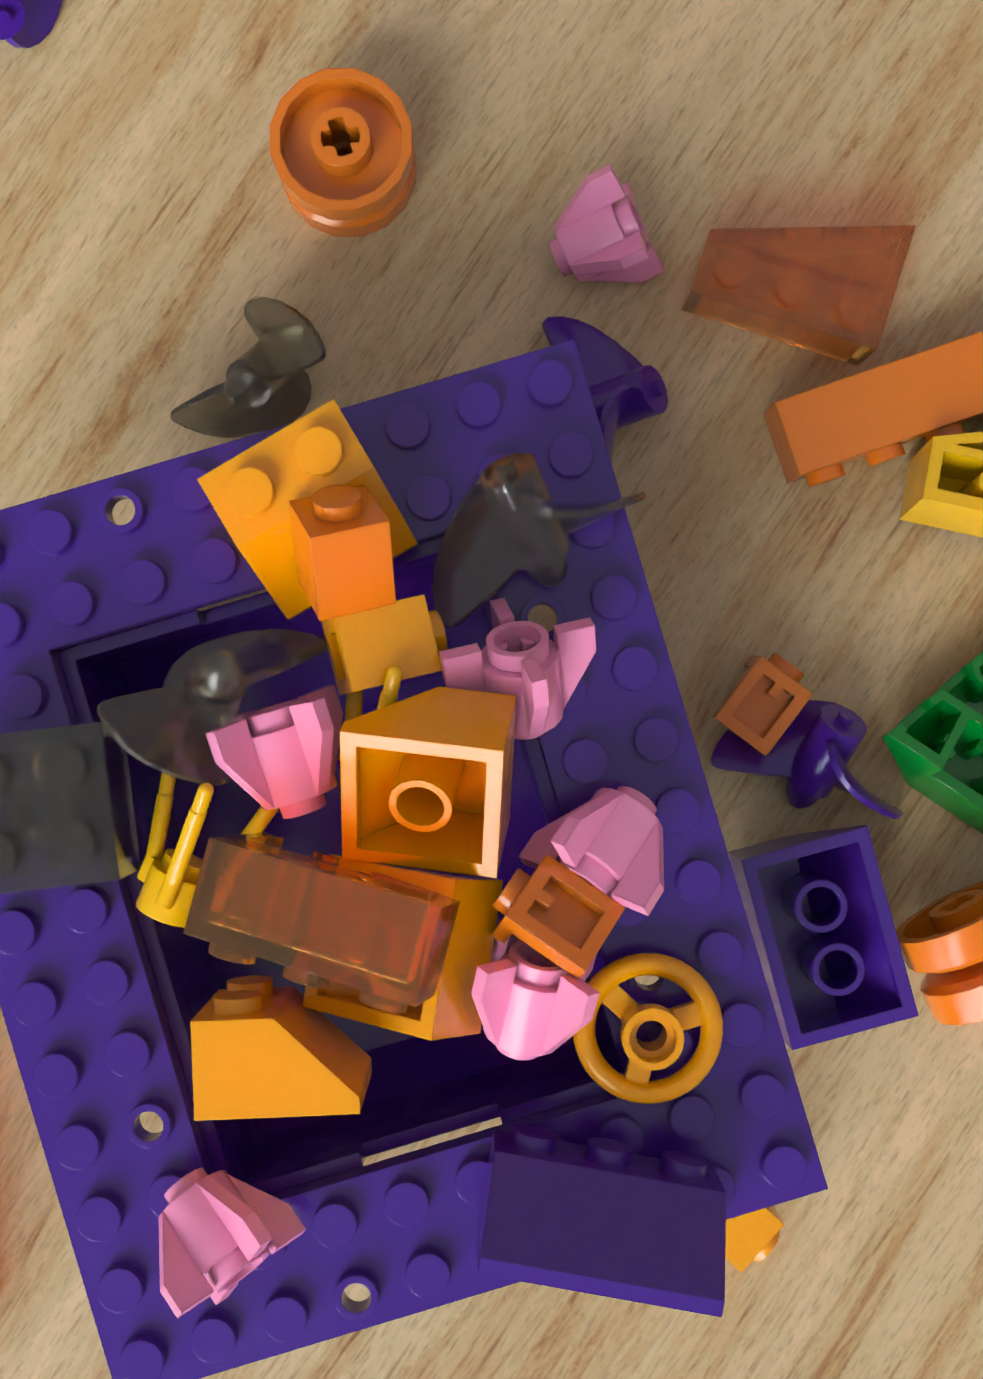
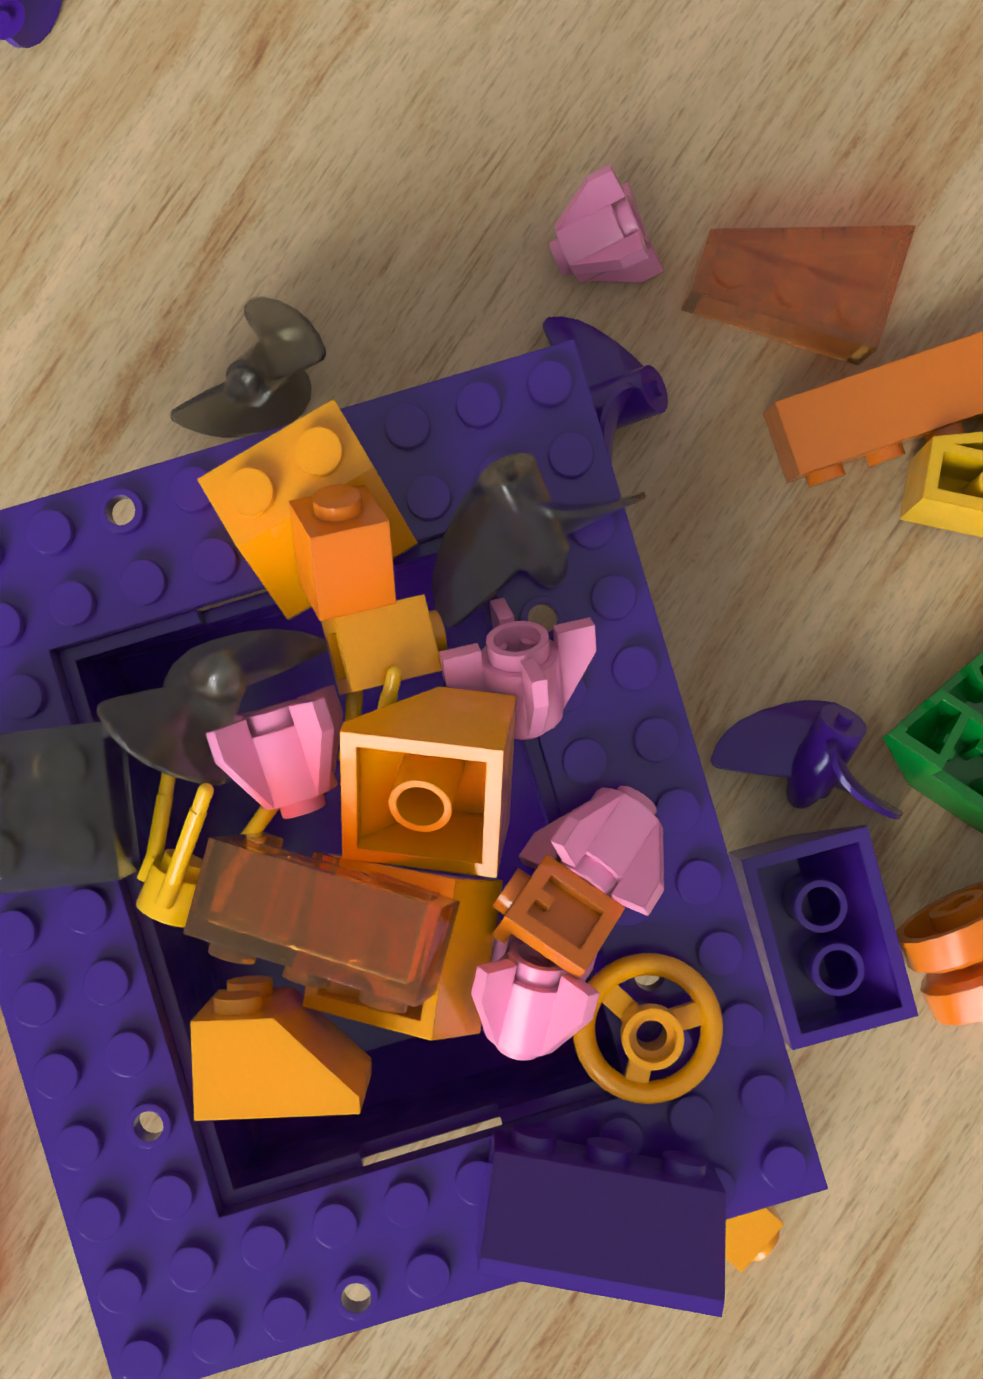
(217, 1236): bright pink brick -> none
(338, 115): orange wheel -> none
(763, 702): orange bracket -> none

